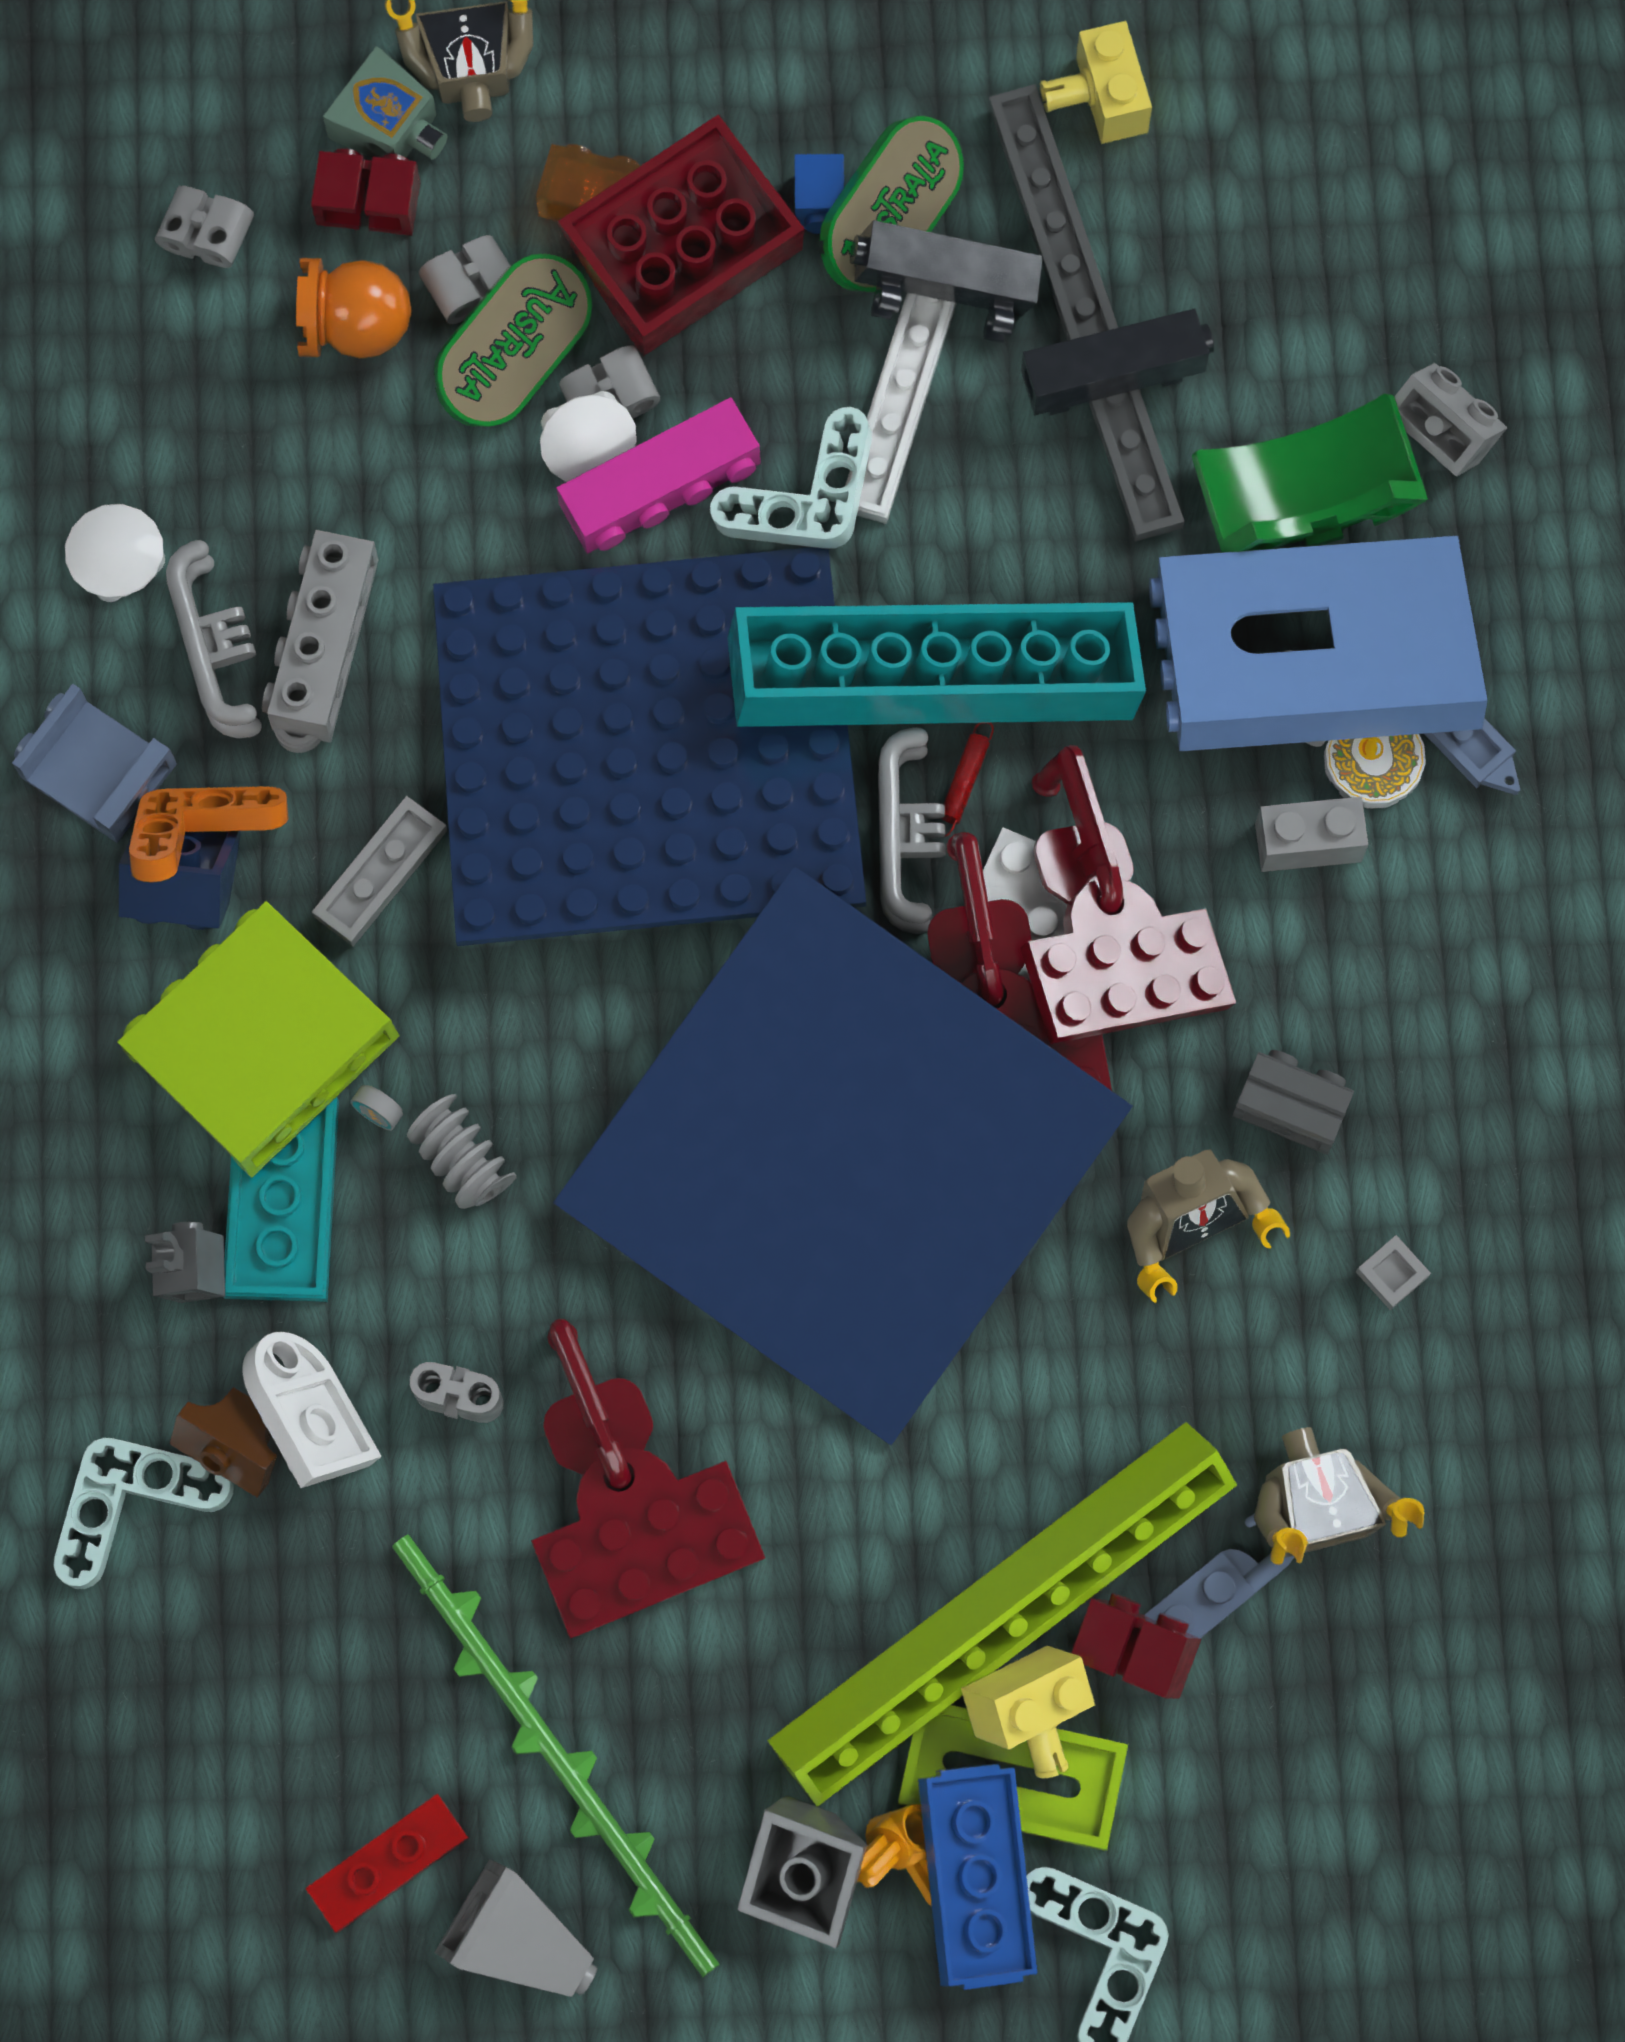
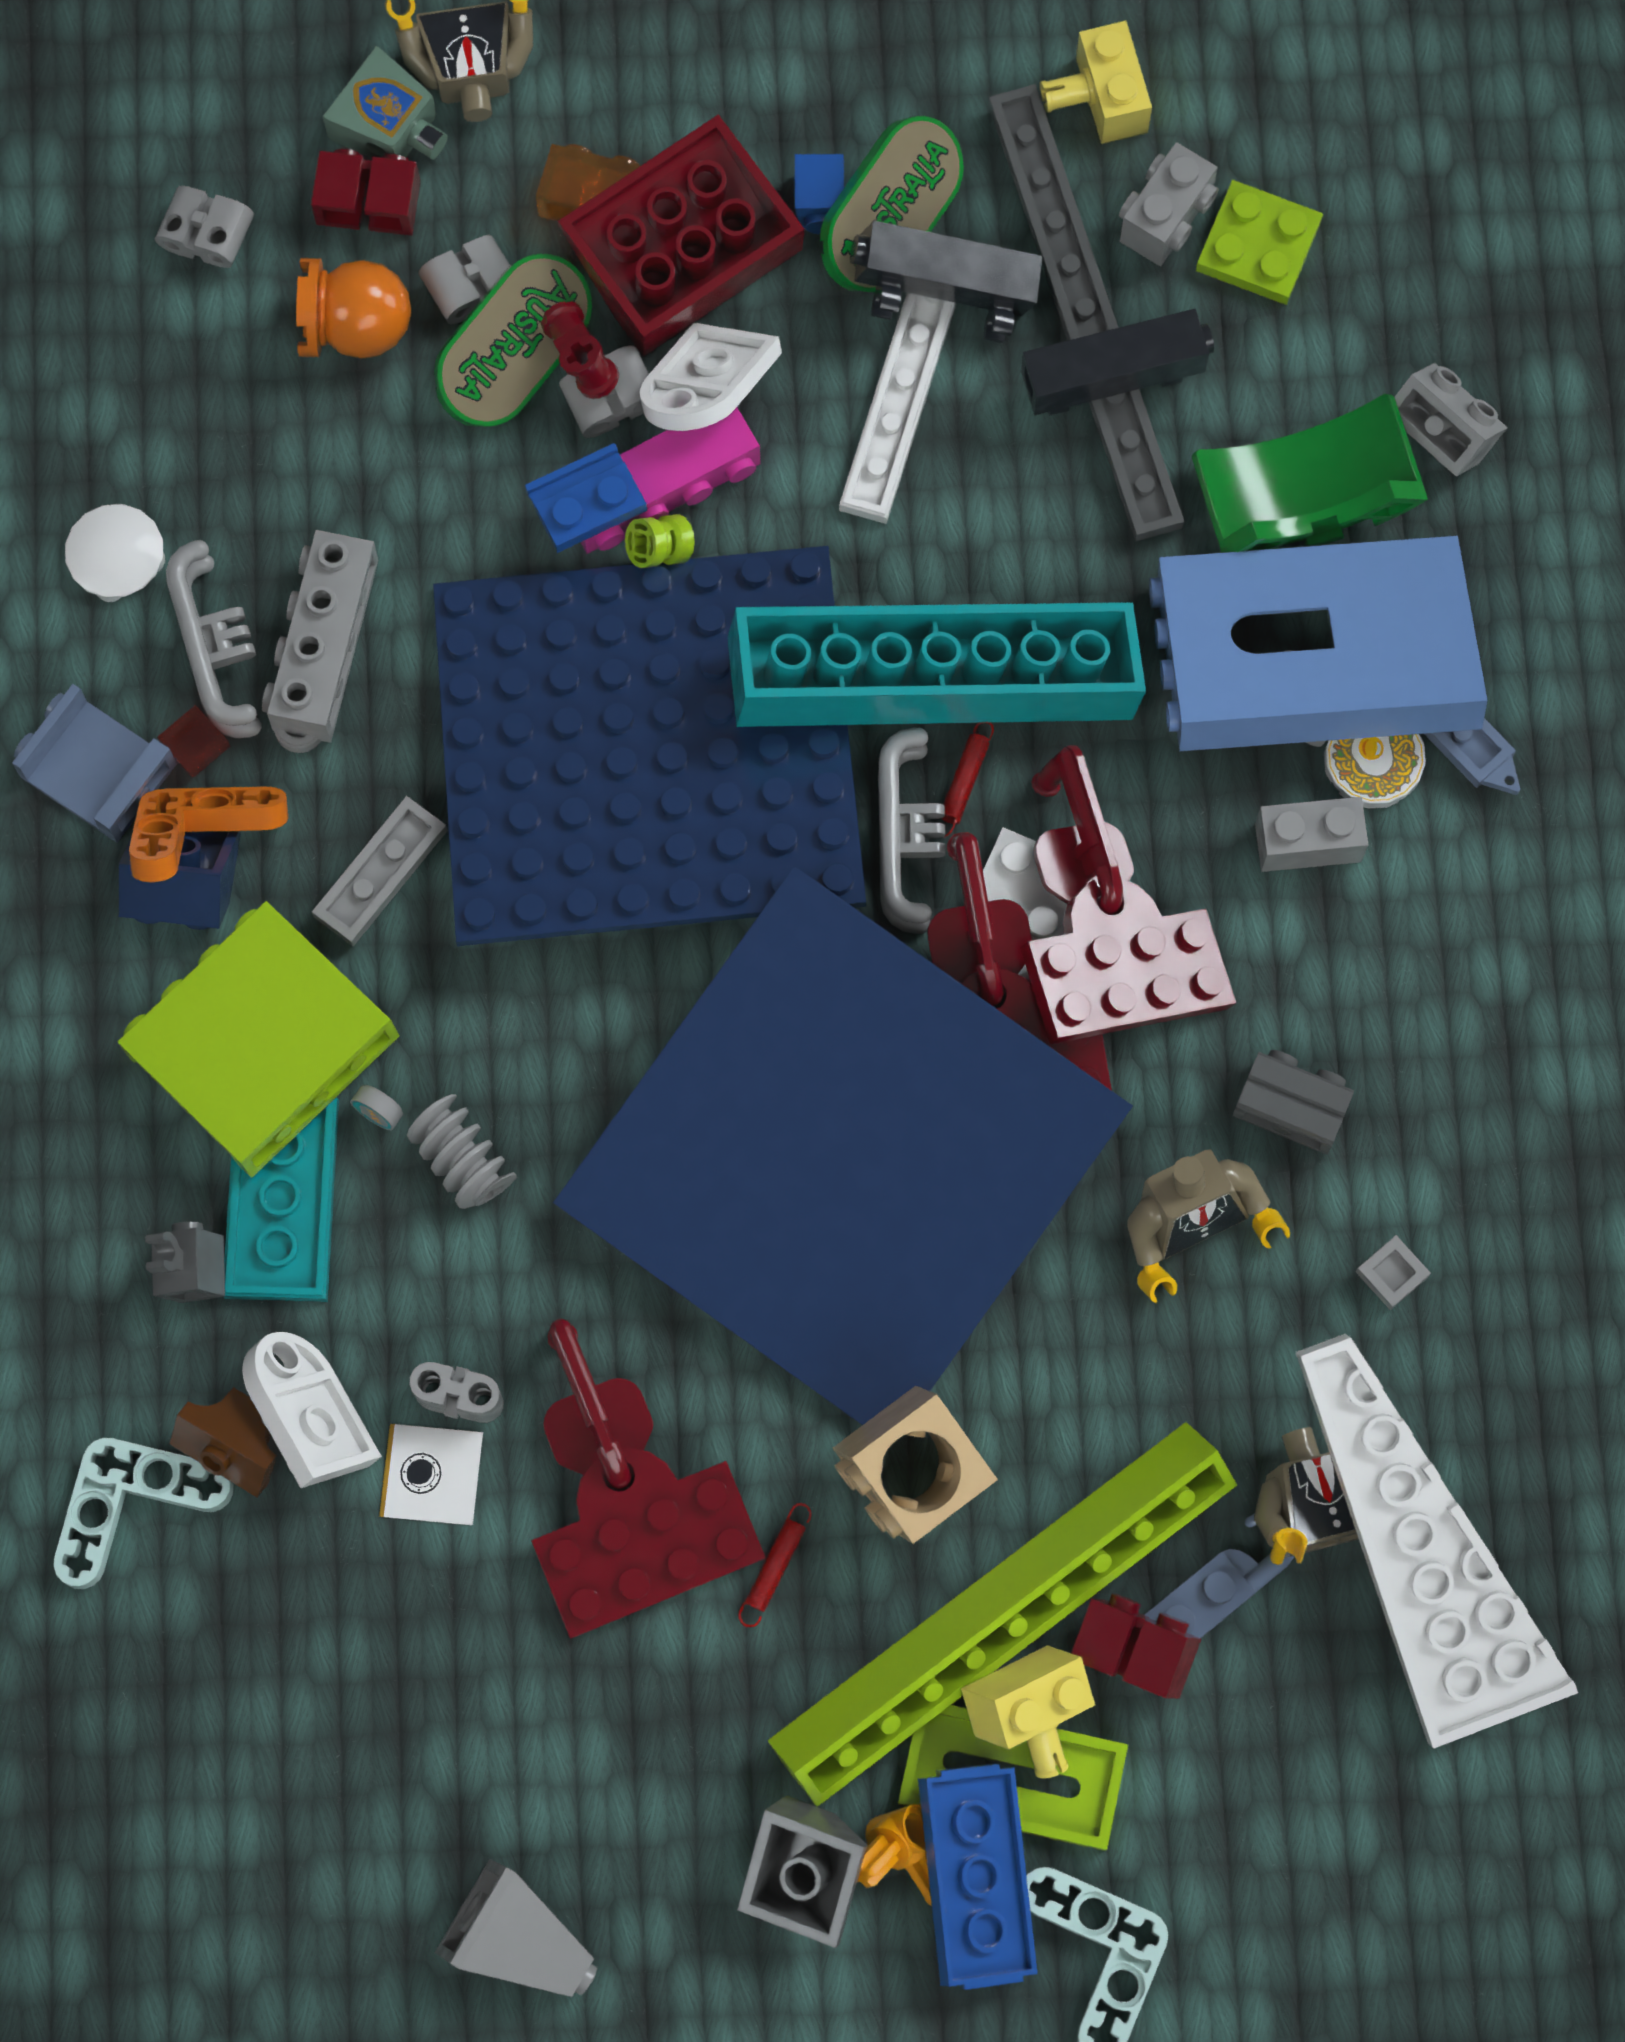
(194, 741): none -> clear red plate
(387, 1863): red plate -> none
(431, 1474): none -> white sticker
(571, 1768): bright green plant -> none
(579, 351): none -> dark red connector
(585, 434): white dish -> none
(586, 497): none -> blue plate
(659, 540): none -> lime wheel
(706, 376): none -> white plate
(775, 1565): none -> red piece
(808, 509): light aqua beam -> none
(958, 1479): none -> tan brick
(1163, 211): none -> light grey brick
(1259, 242): none -> lime plate
(1448, 1607): none -> white wing

